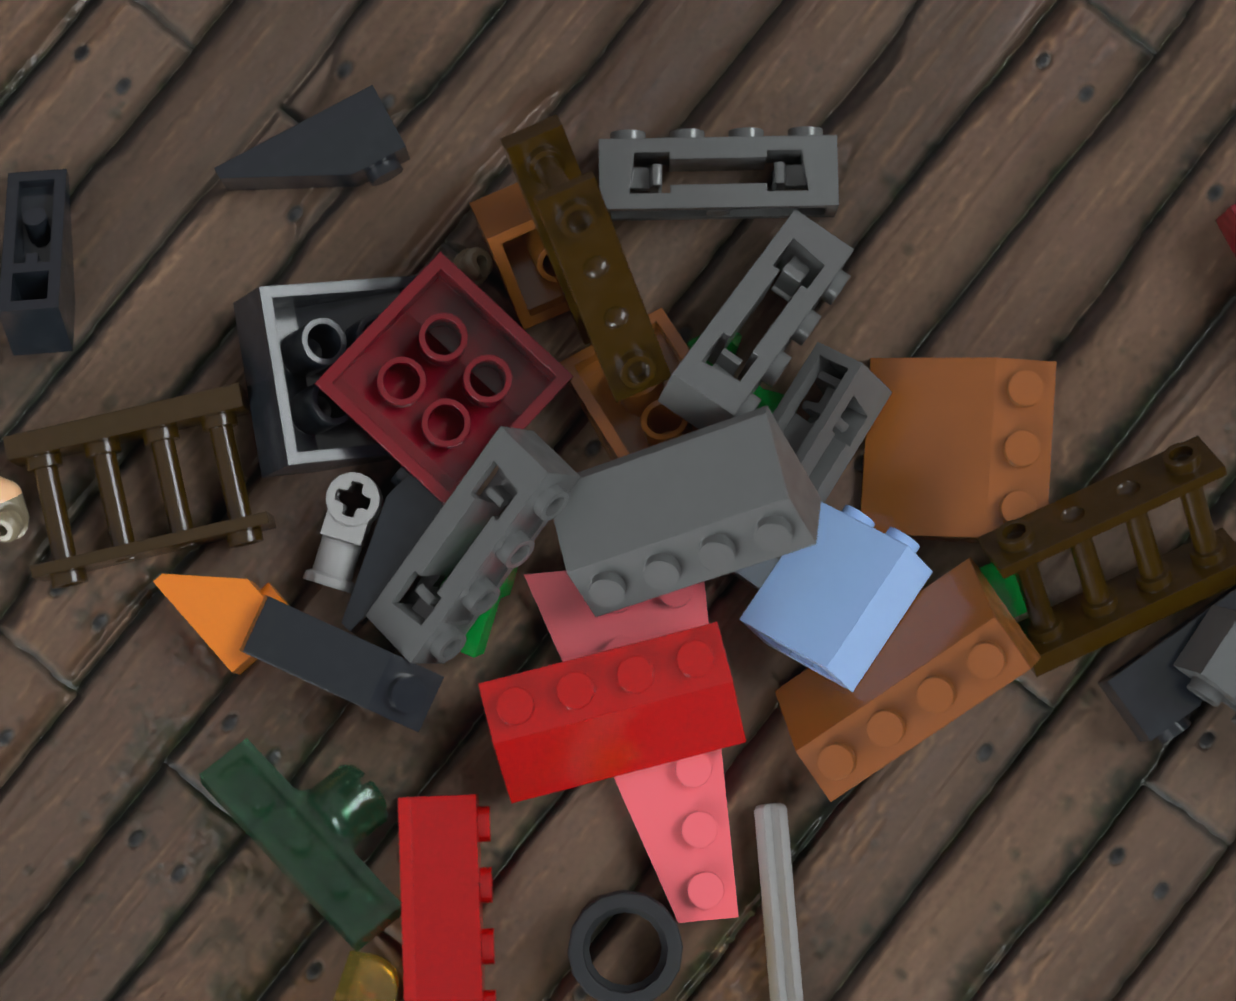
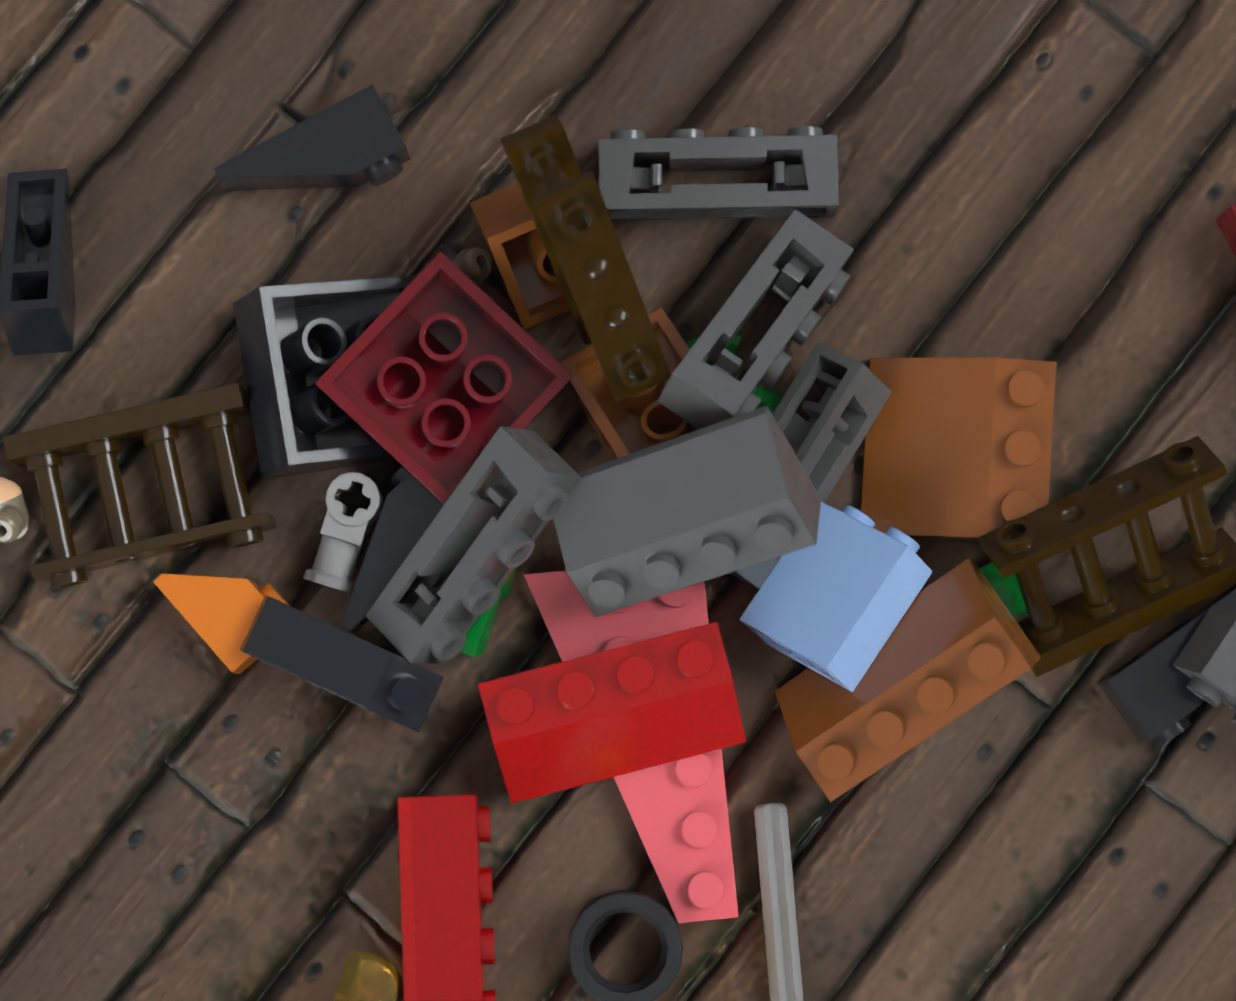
(311, 836): clear green plate -> none

